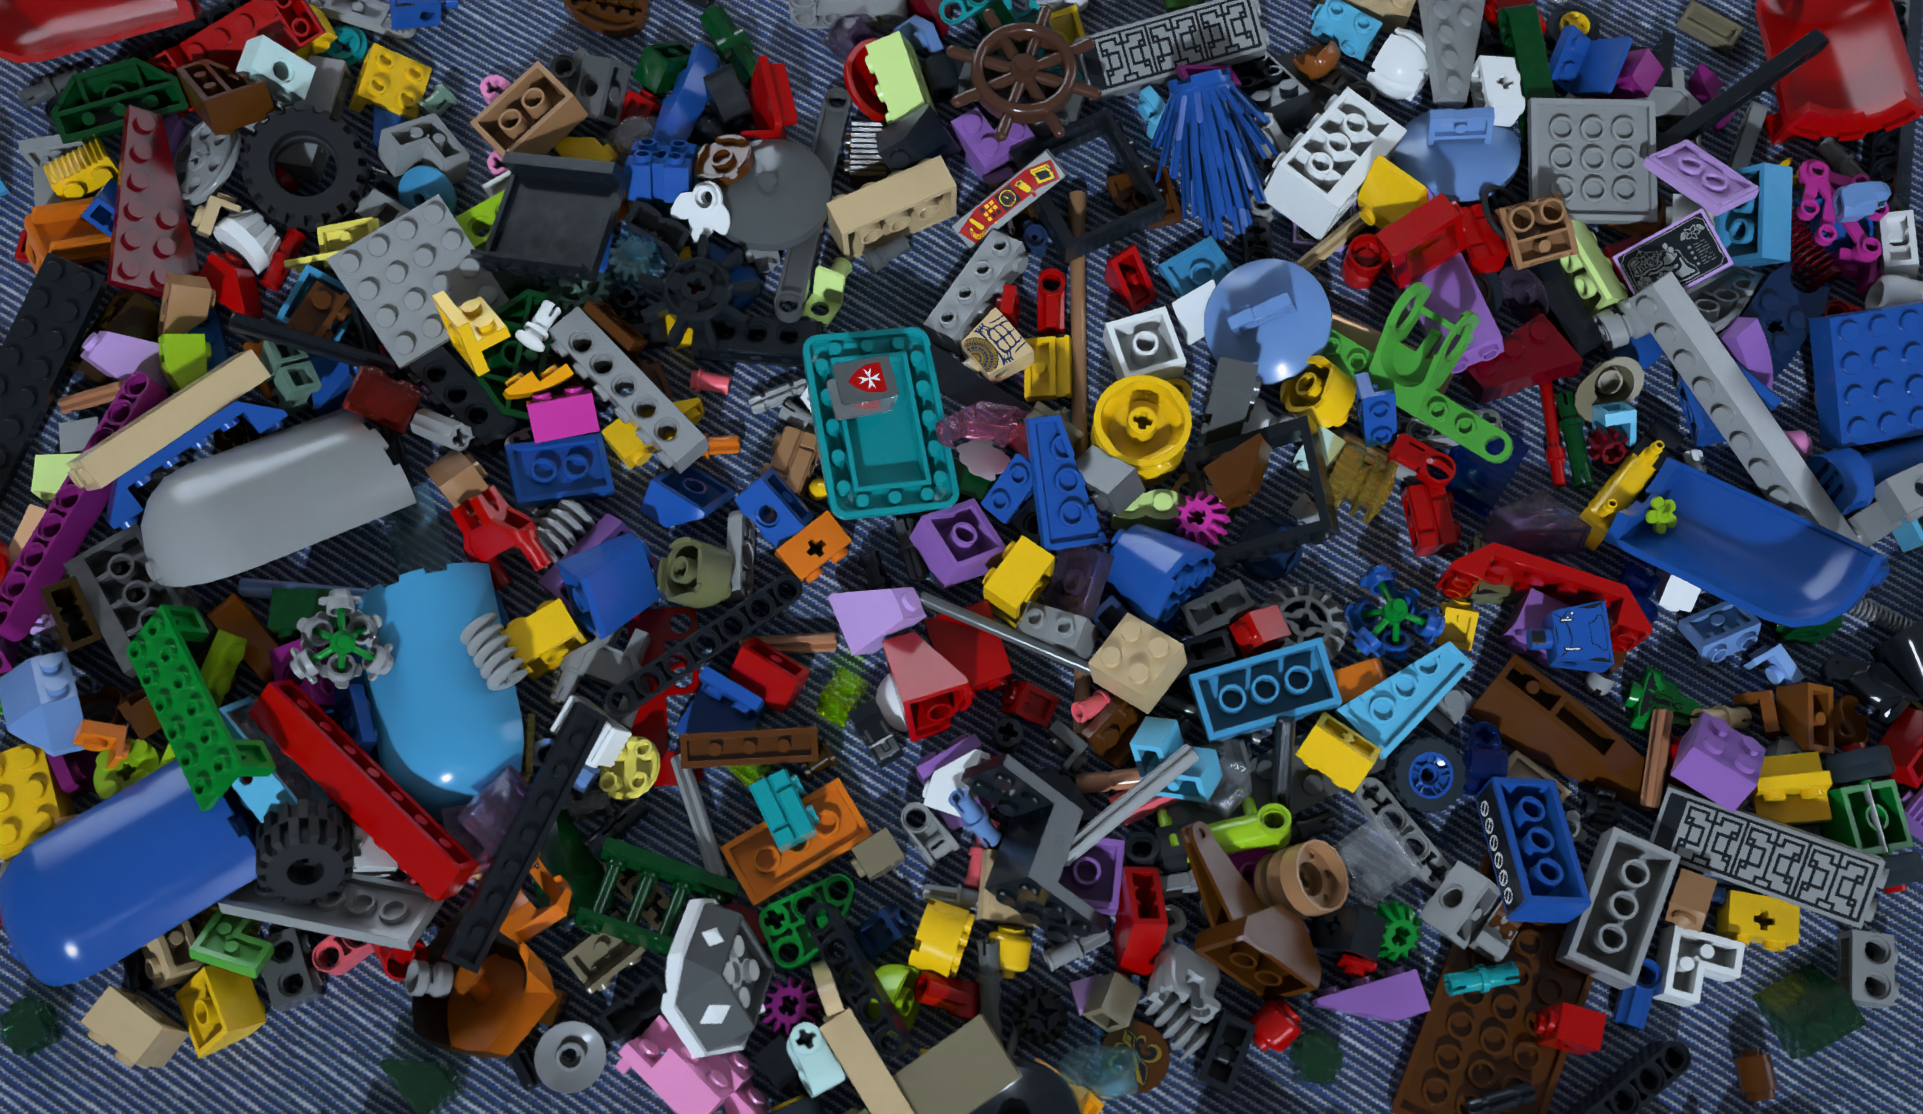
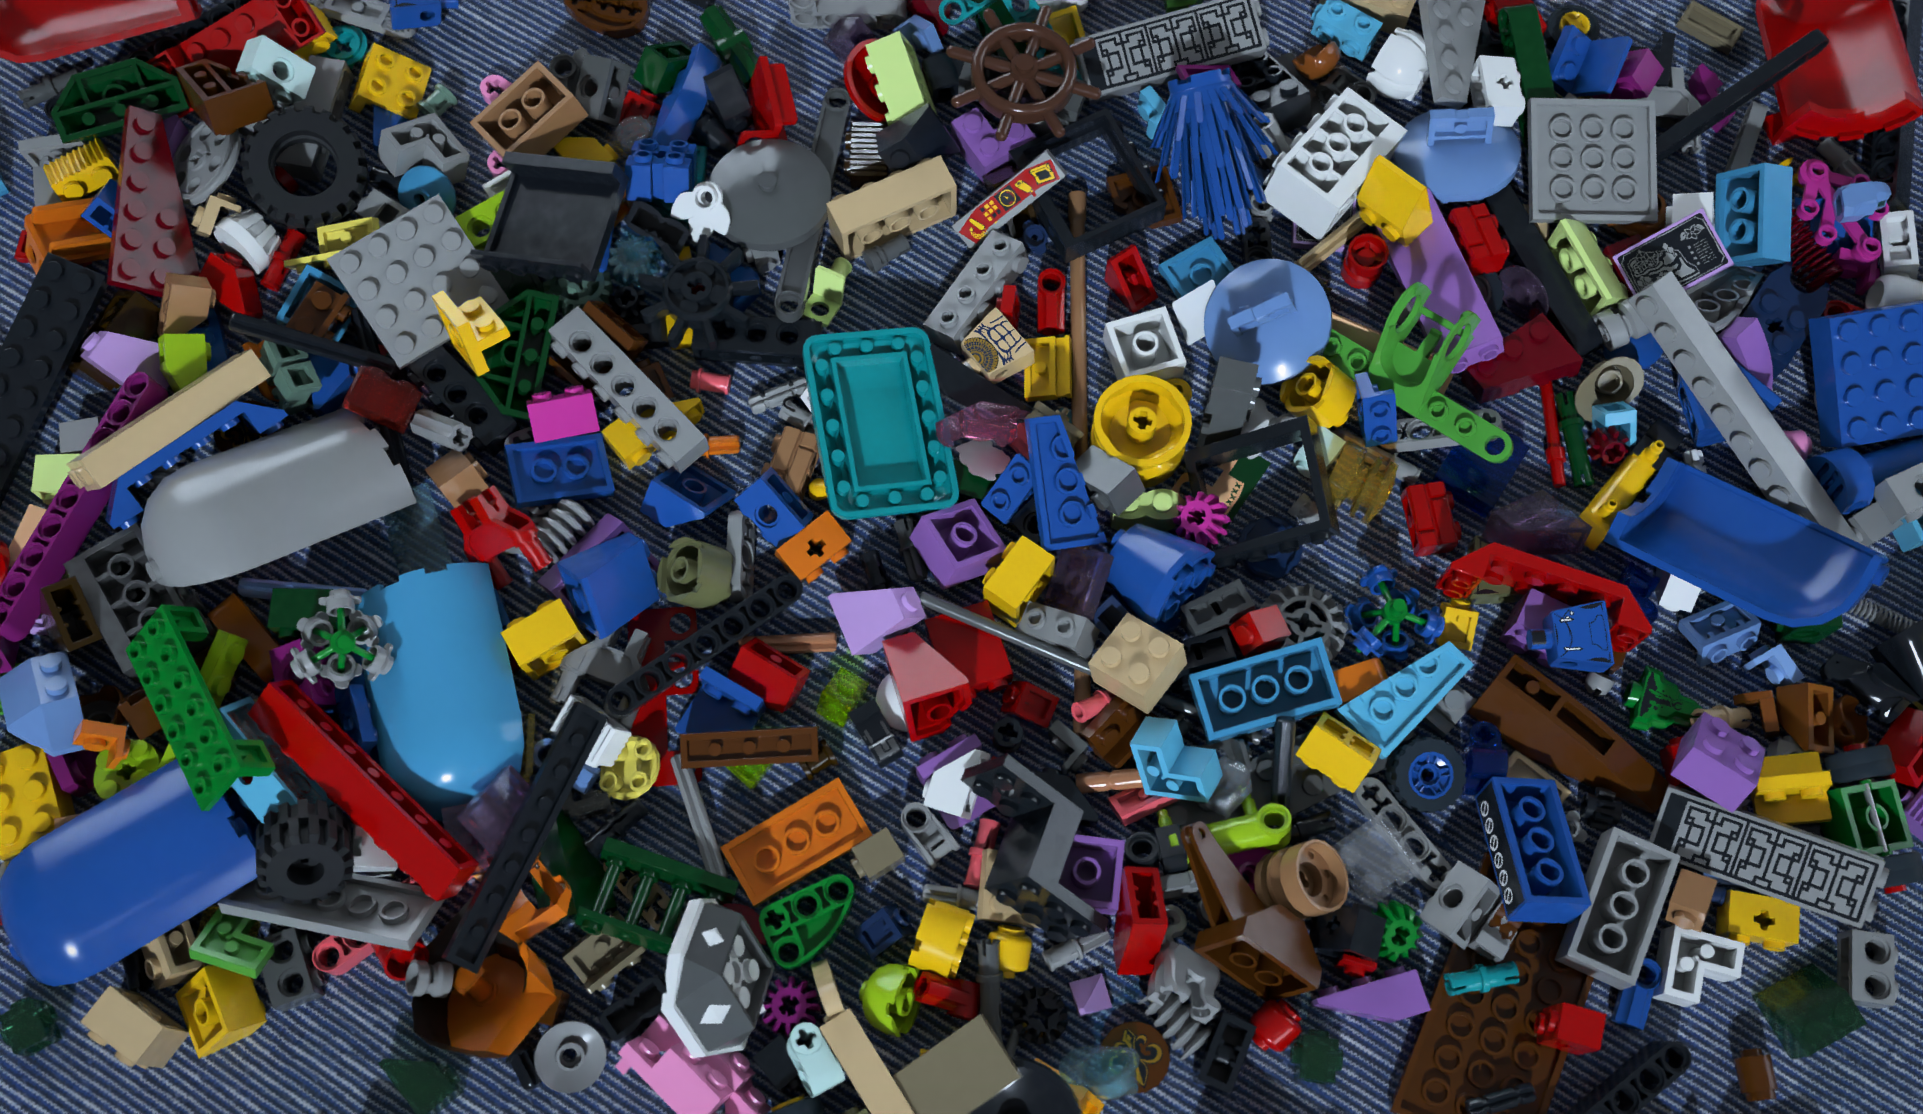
(89, 398): nougat axle -> none
(490, 653): light grey piece -> none
(525, 386): light orange slope -> none
(537, 329): white pin -> none
(724, 160): reddish brown tile -> none
(784, 810): teal brick -> none
(862, 388): piece -> none
(871, 986): black beam -> none
(975, 817): medium blue pin -> none
(1112, 1001): dark tan brick -> none
(1131, 801): light grey axle -> none
(1240, 471): reddish brown slope -> none
(1417, 455): red piece -> none
(1422, 240): red window -> none
(1484, 203): black piece -> none
(1538, 231): medium nougat slope -> none
(1656, 758): nougat axle -> none
(1661, 514): lime plant -> none
(1701, 177): lavender tile -> none

